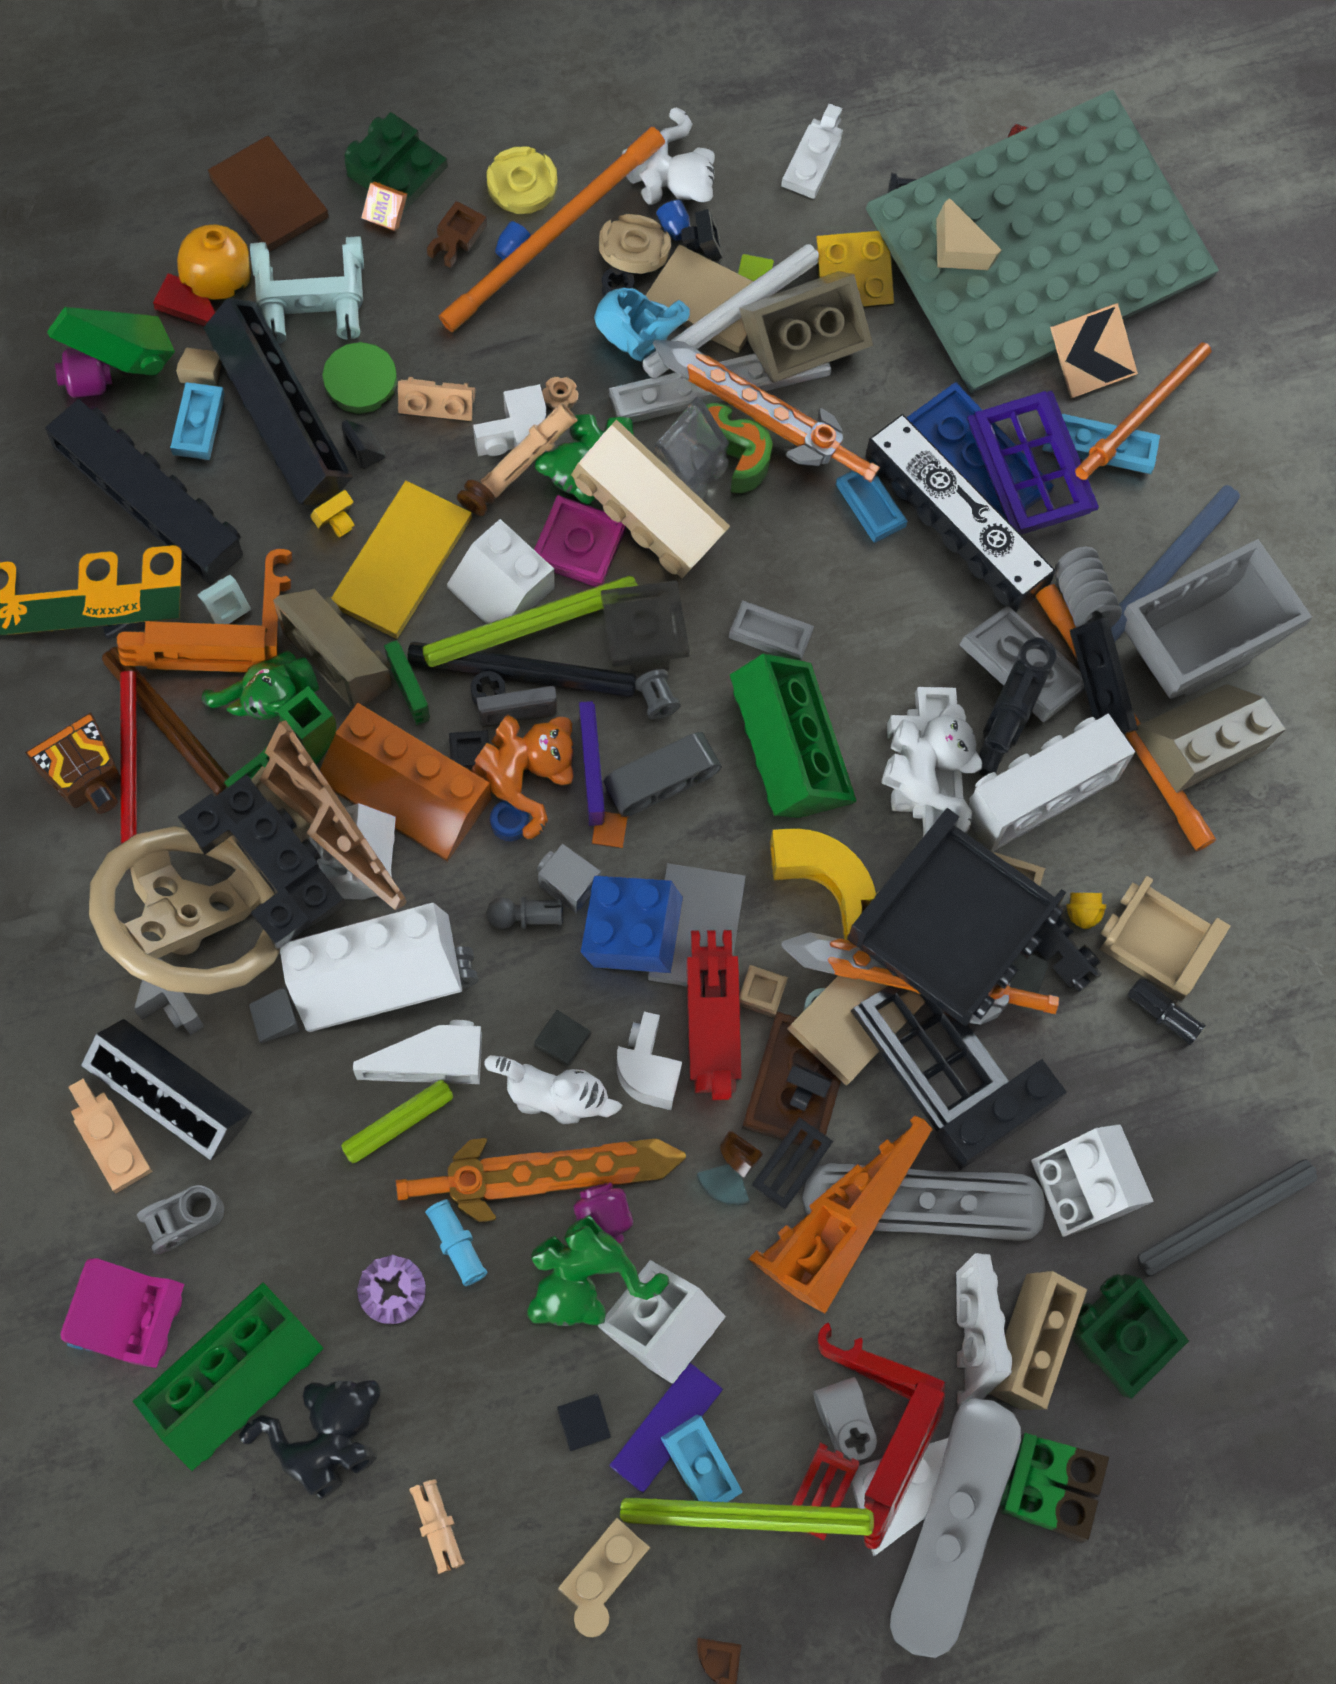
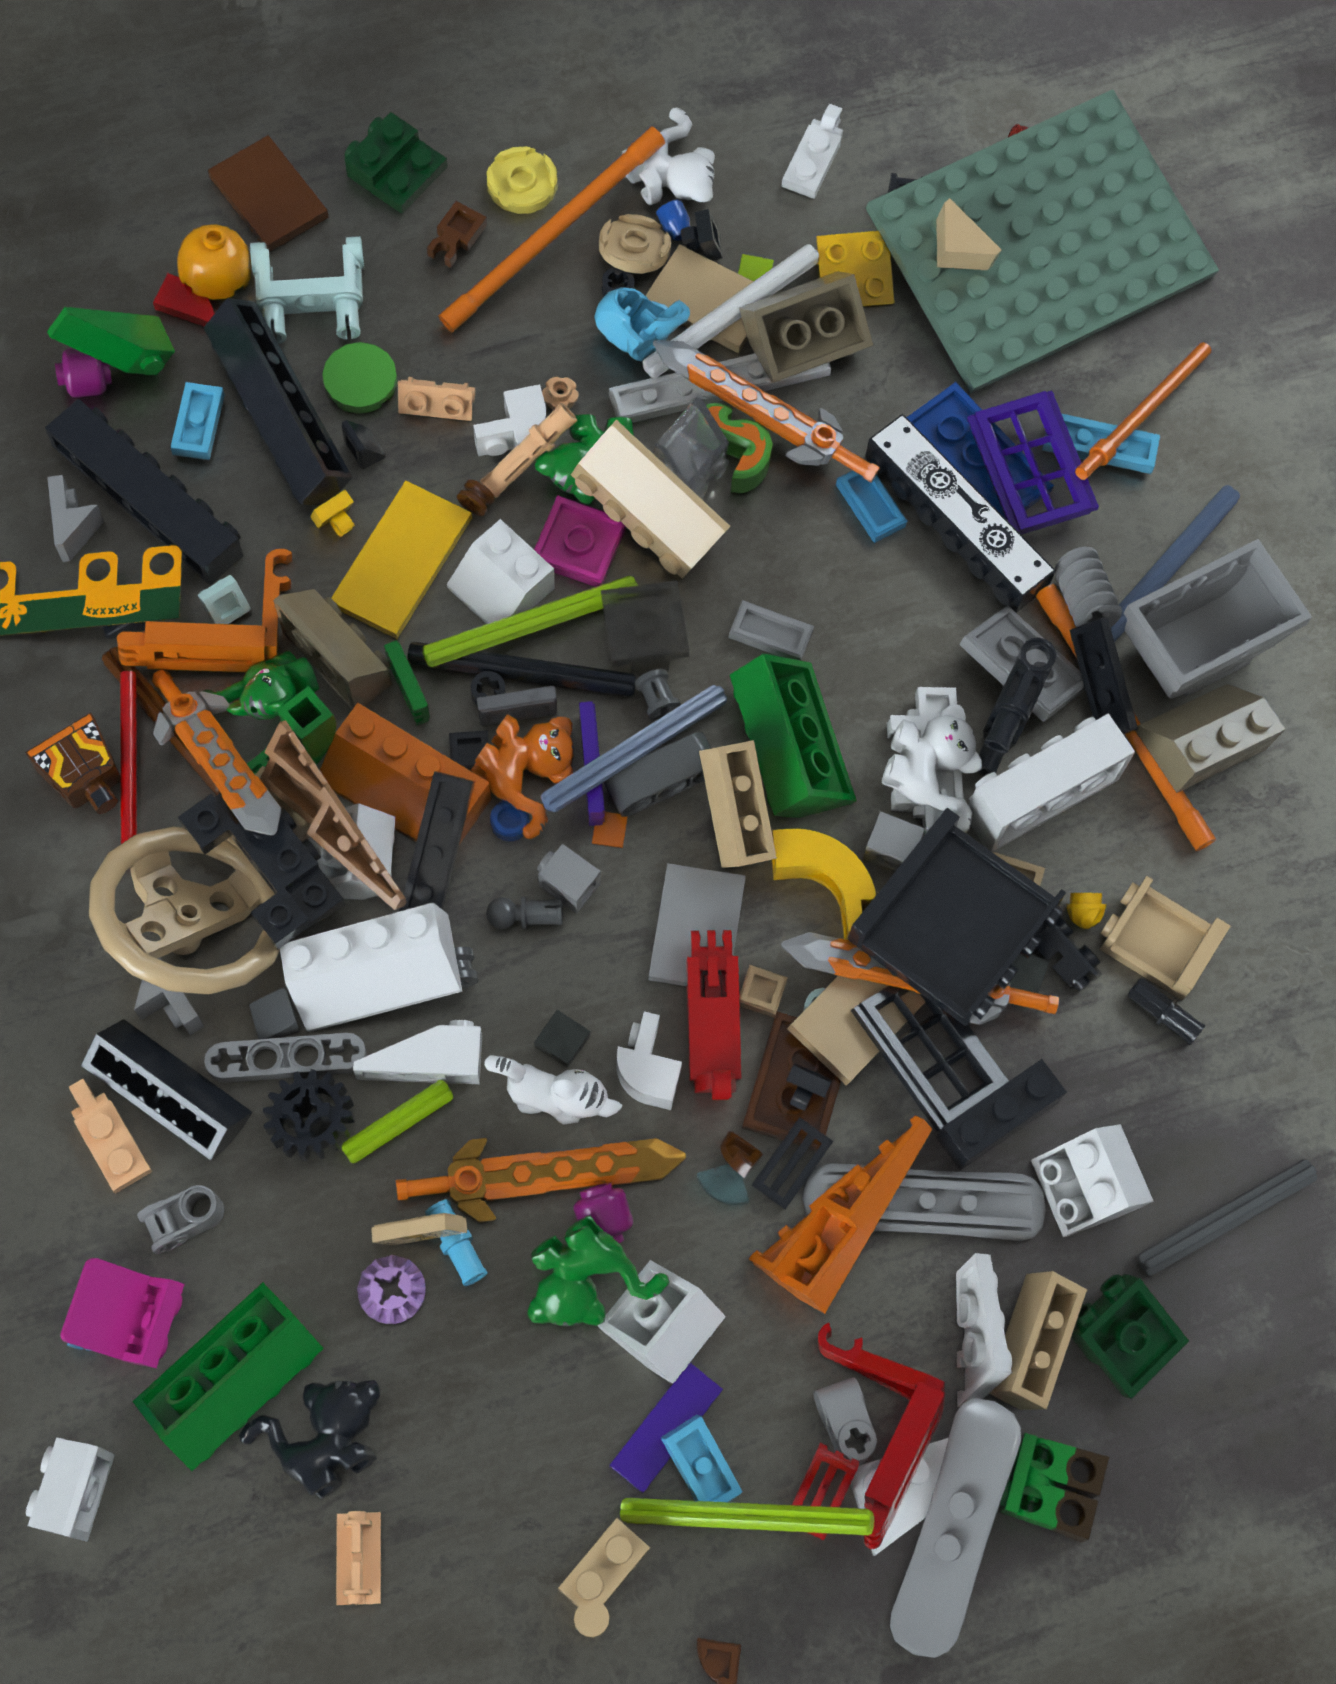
(70, 523): none -> light grey slope
(70, 1488): none -> white slope
(199, 367): tan slope -> none
(212, 748): none -> sword
(286, 1051): none -> light grey beam
(296, 1103): none -> black gear
(358, 1558): none -> light nougat hinge
(384, 206): tile -> none
(419, 1229): none -> tan tile
(437, 1526): light nougat pin -> none
(438, 840): none -> black tile
(511, 239): blue hose -> none
(584, 1422): black slope -> none
(632, 924): blue brick -> none
(633, 748): none -> sand blue axle
(737, 804): none -> tan brick
(891, 841): none -> light grey brick
(1094, 350): light nougat piece -> none

